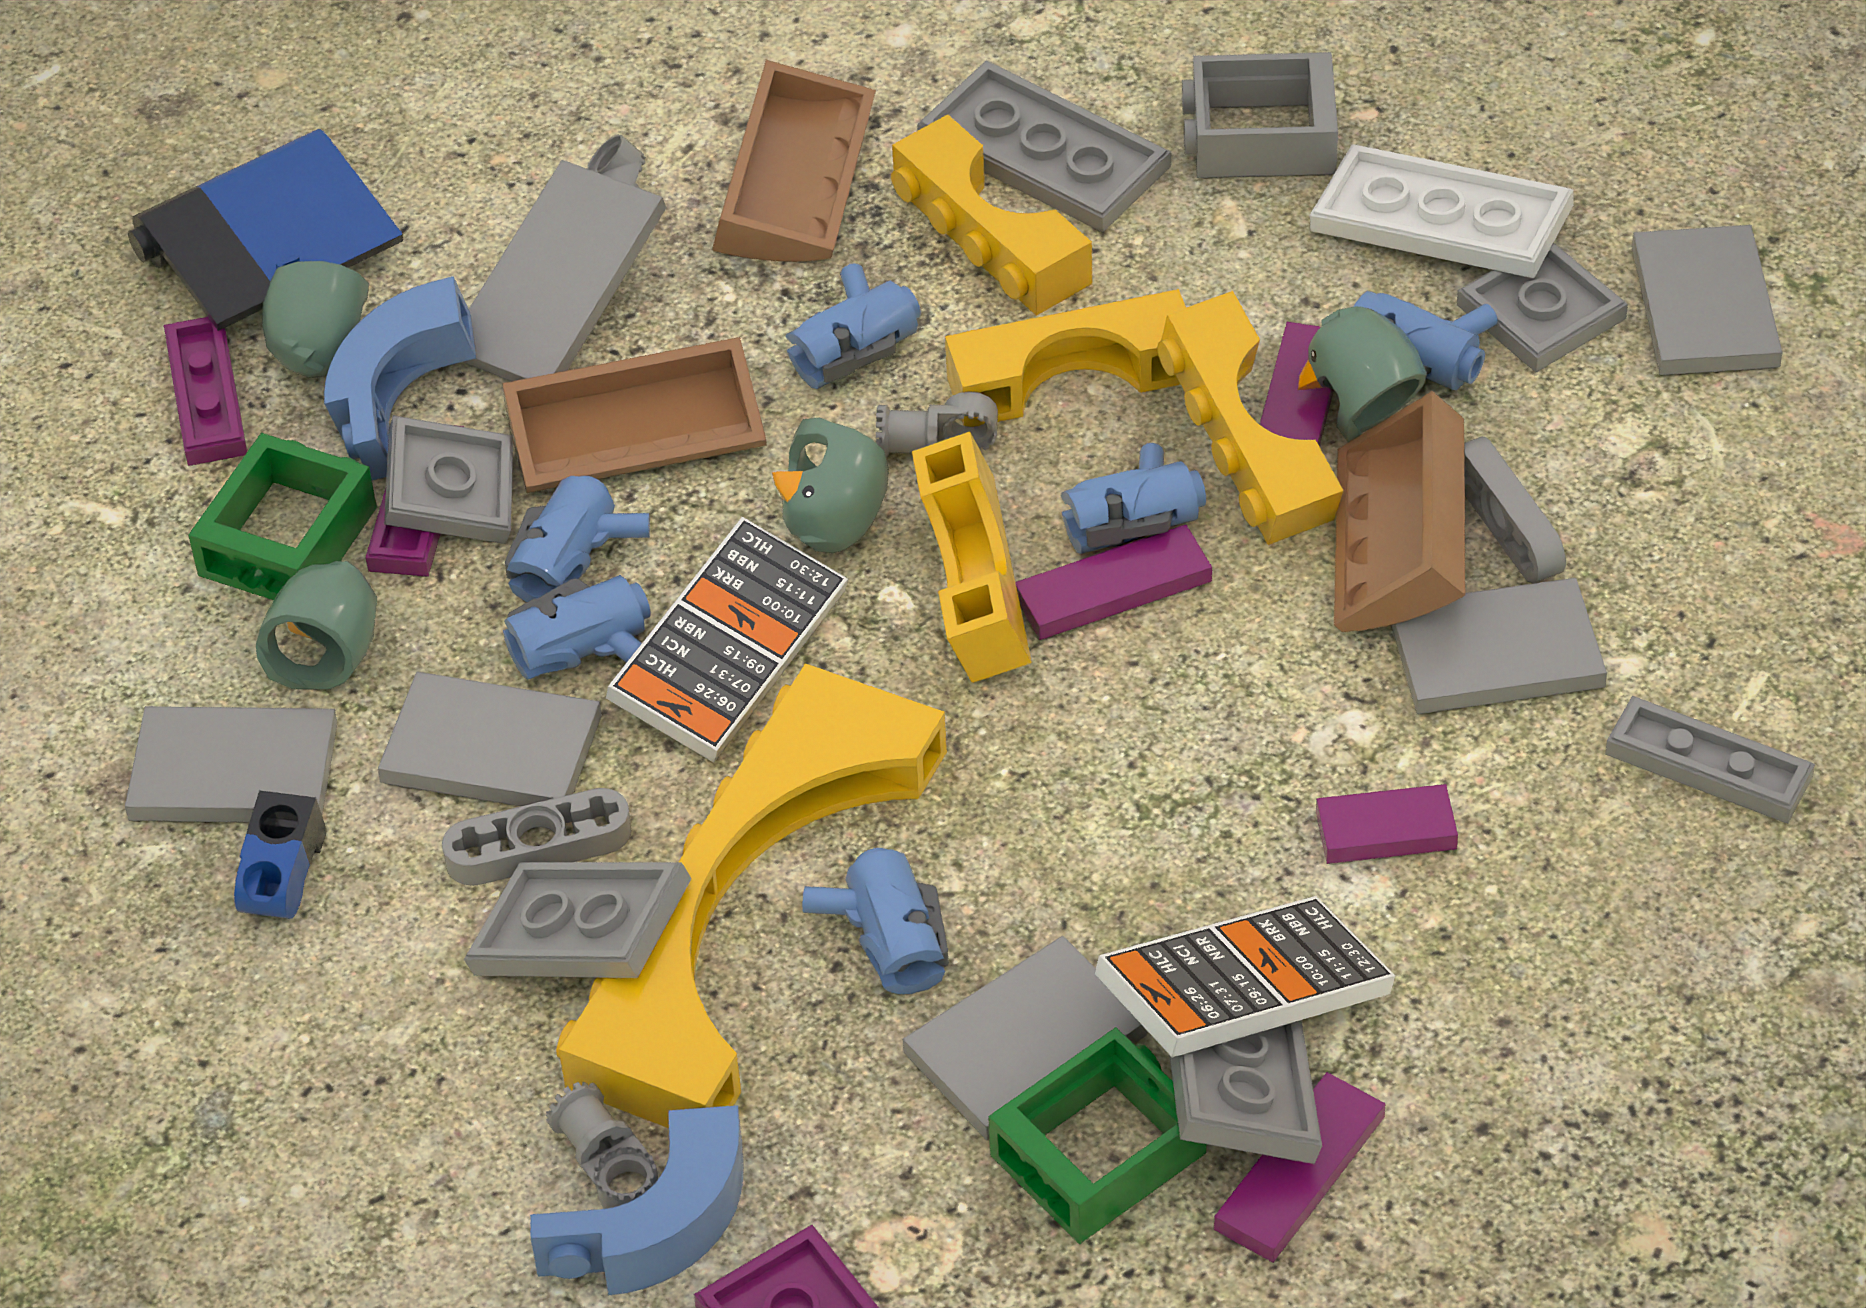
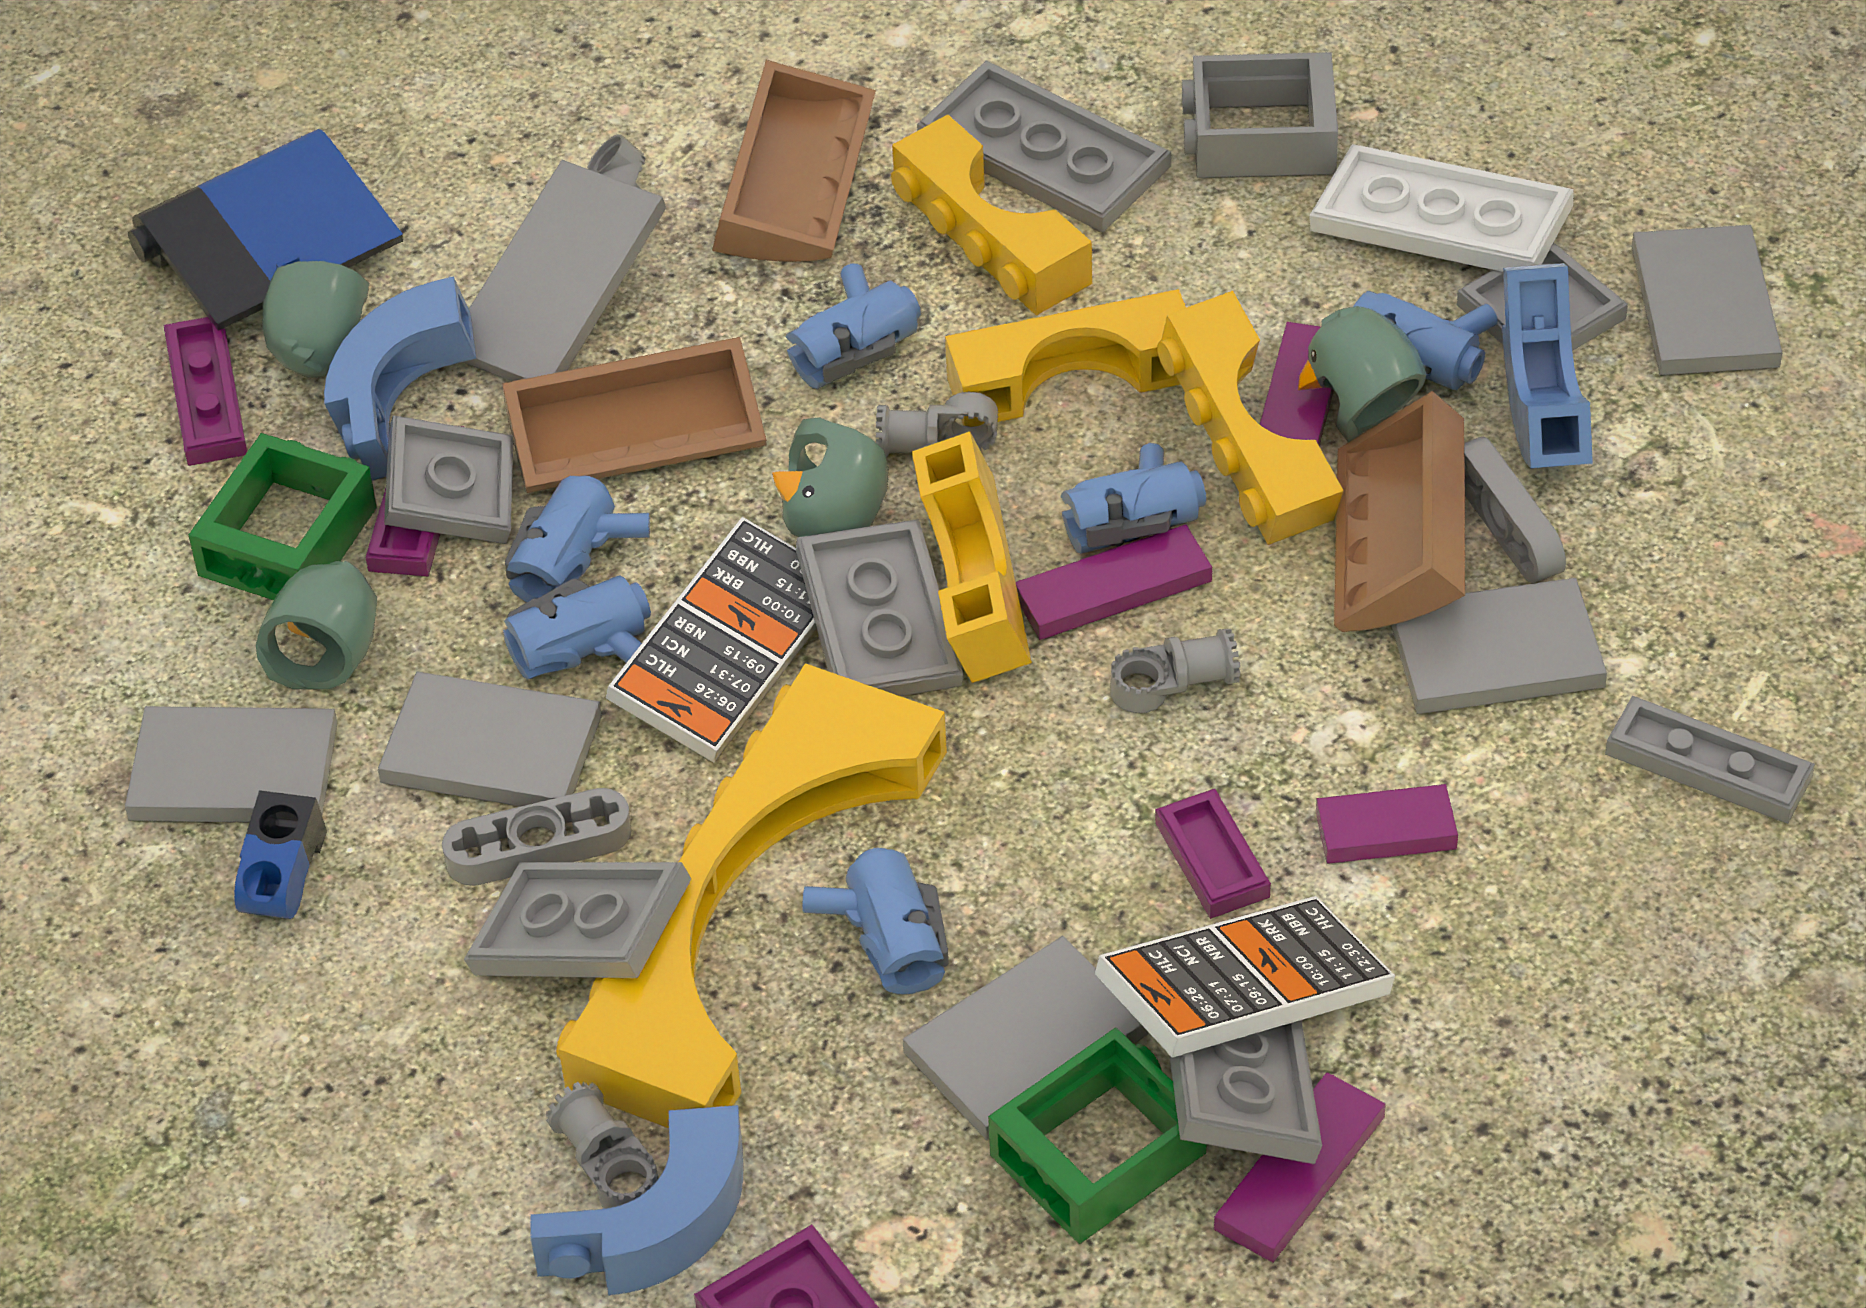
(879, 608): none -> light grey tile
(1173, 669): none -> light grey connector
(1212, 853): none -> magenta tile
(1541, 378): none -> medium blue arch

